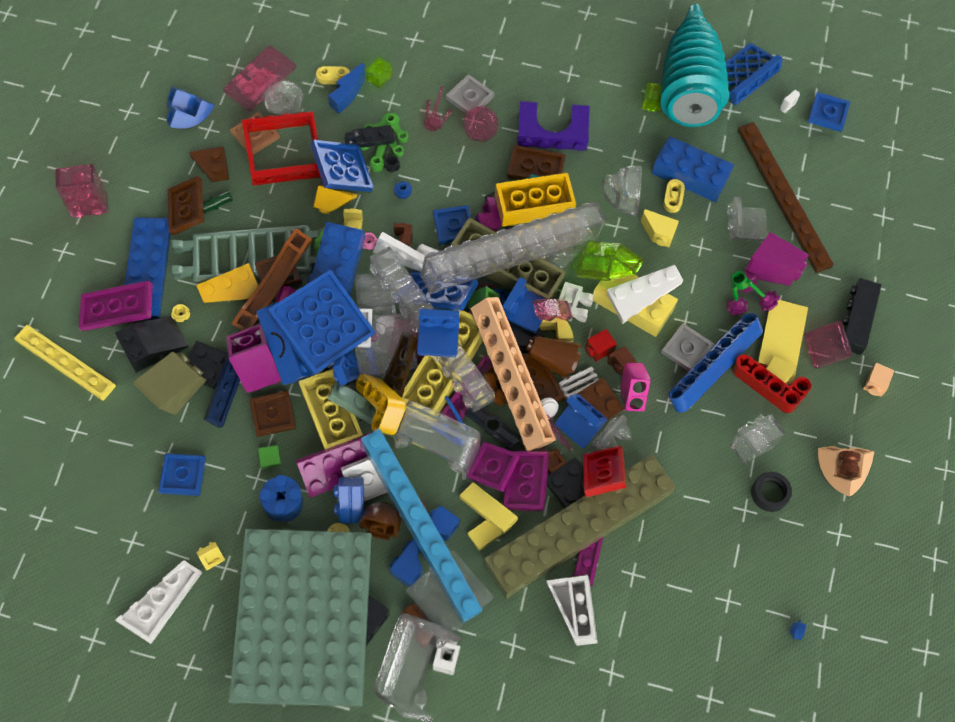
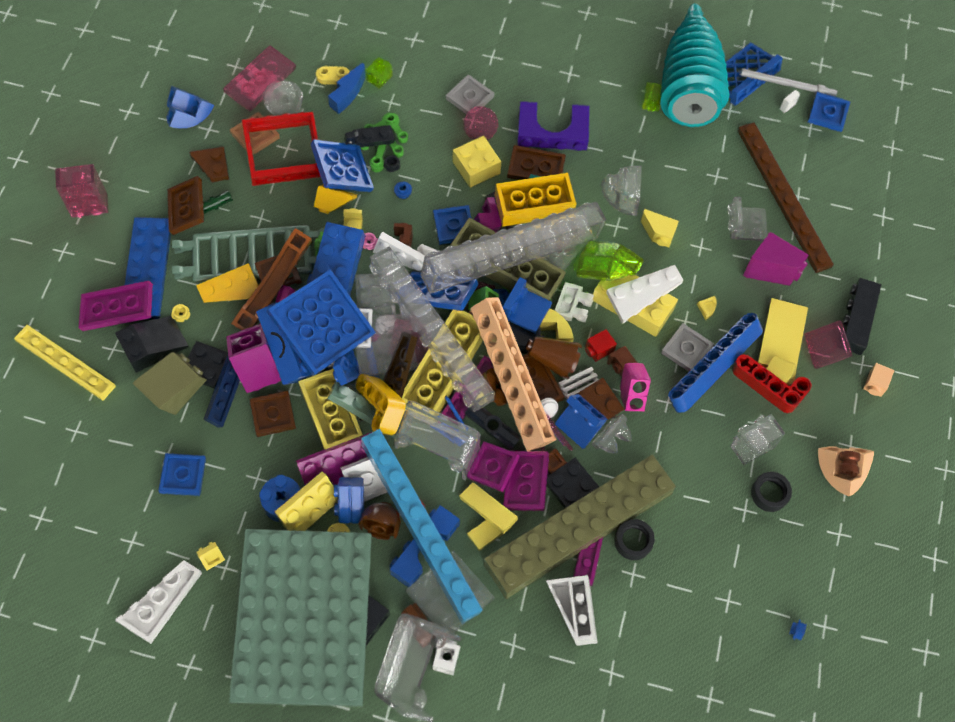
(269, 457): bright green tile -> none
(308, 504): none -> light yellow plate
(432, 122): clear pink plant -> none
(438, 332): blue bracket -> none
(476, 161): none -> light yellow brick
(552, 308): clear pink slope -> none
(604, 471): red plate -> none
(644, 528): none -> black tyre
(674, 197): light yellow plate -> none
(697, 169): blue brick -> none
(707, 307): none -> light yellow tile
(746, 282): magenta plant -> none
(787, 82): none -> light grey bar

